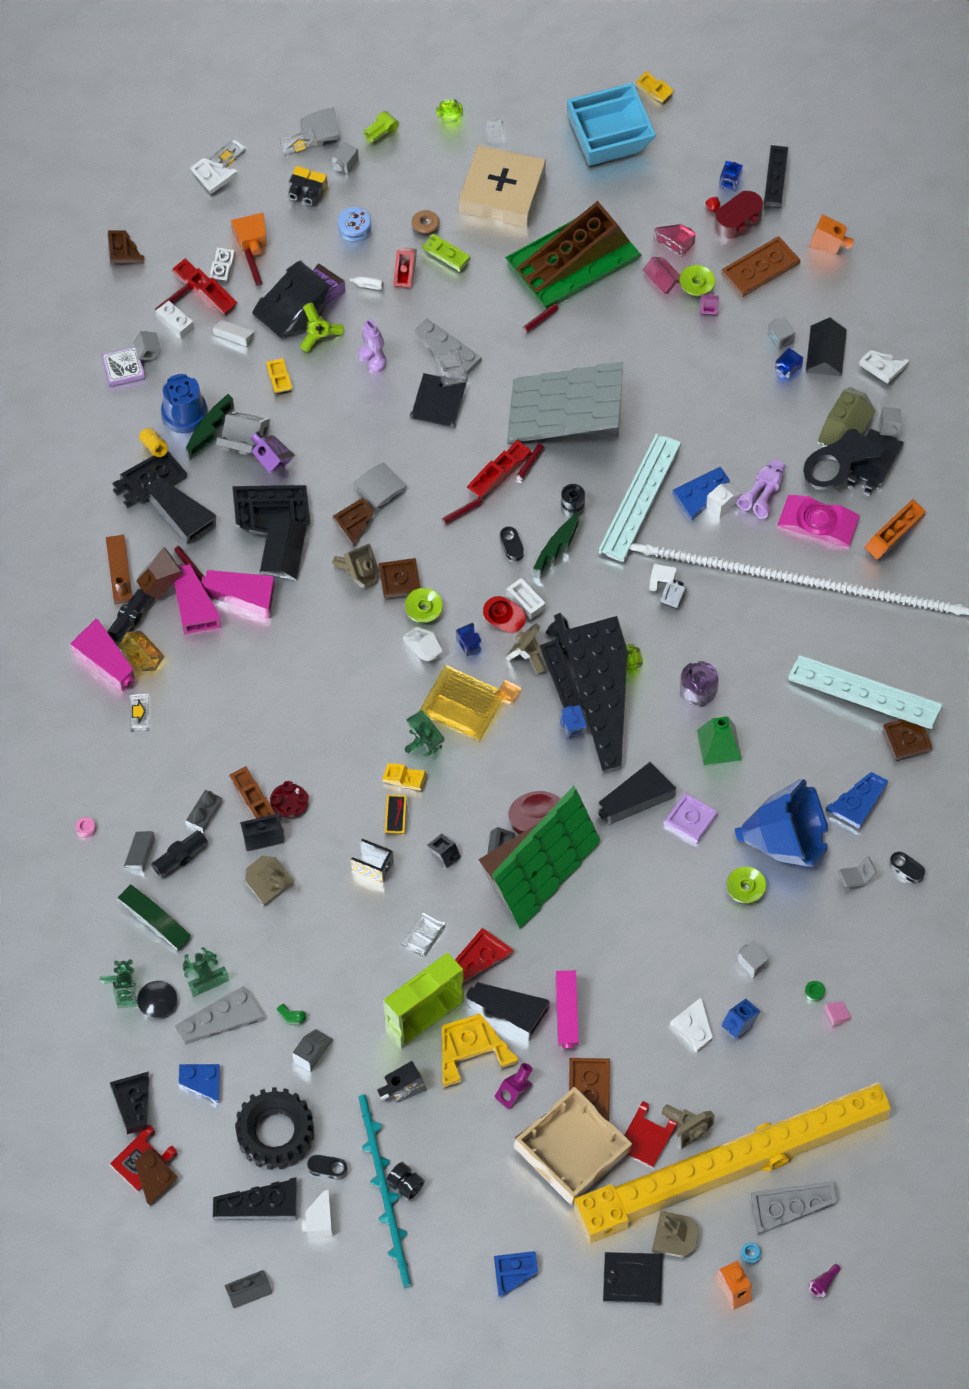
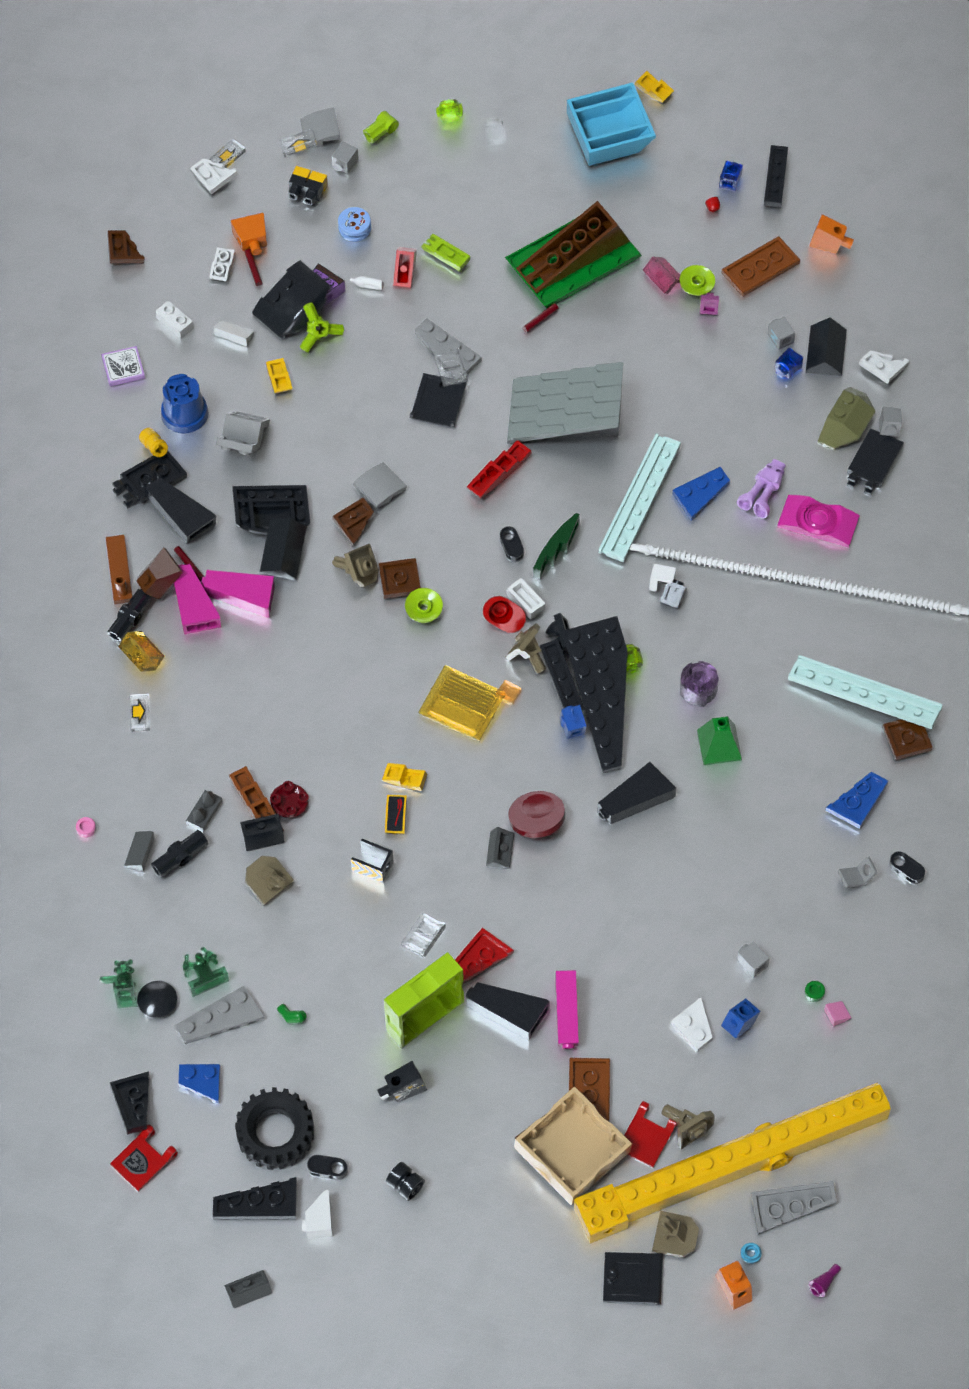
(101, 654): dark pink slope -> none
(147, 345): light grey brick -> none
(153, 916): dark green slope -> none
(153, 1175): reddish brown wing -> none
(178, 294): dark red piece -> none
(204, 287): red slope -> none
(206, 430): dark green slope -> none
(271, 452): medium lavender torso -> none
(311, 1049): dark grey slope -> none
(373, 348): lavender piece -> none
(387, 1196): teal plant -> none
(423, 644): white slope -> none
(425, 215): medium nougat piece -> none
(425, 734): clear green piece -> none
(444, 849): black bracket -> none
(462, 510): dark red piece -> none
(468, 640): clear blue brick -> none
(469, 1039): yellow wing -> none
(502, 185): tan tile -> none
(514, 1270): blue wing -> none
(515, 1085): magenta bracket -> none
(529, 462): dark red piece -> none
(541, 858): green piece -> none
(572, 500): black wheel -> none
(675, 238): clear pink slope -> none
(691, 817): lavender tile -> none
(723, 498): white slope -> none
(738, 214): dark red brick -> none
(746, 877): lime dish -> none
(788, 826): blue piece -> none
(849, 449): black animal -> none
(894, 529): orange slope -> none

